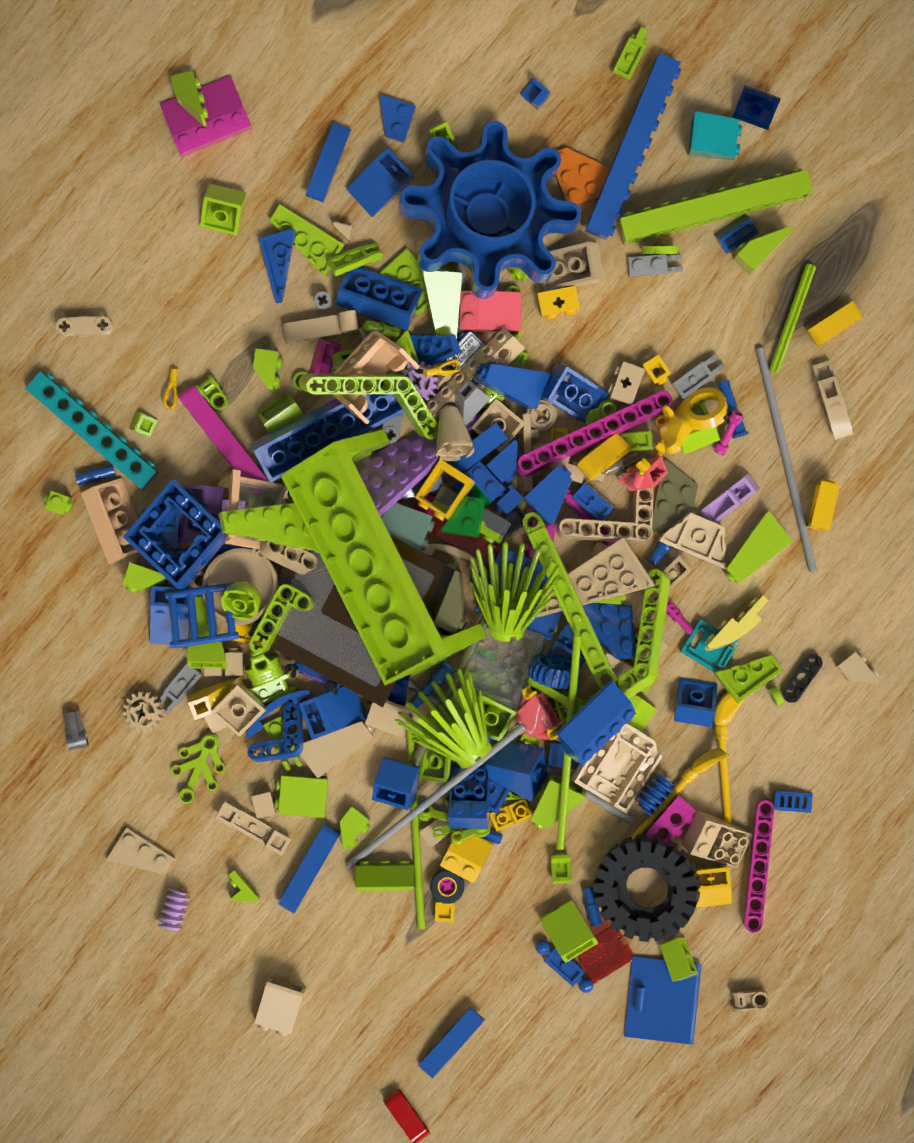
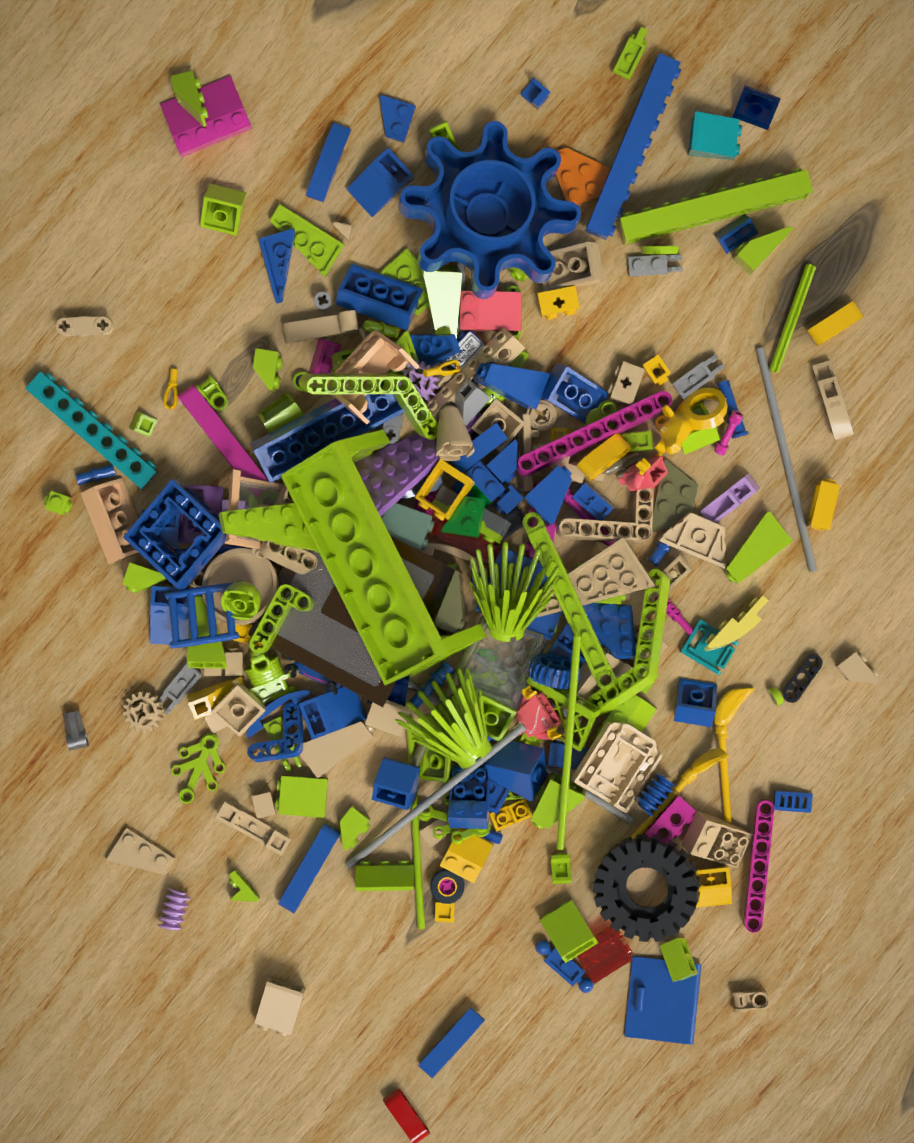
(354, 258): lime hinge -> none
(593, 911): blue pin -> none
(596, 723): blue slope -> none
(748, 678): lime wing -> none

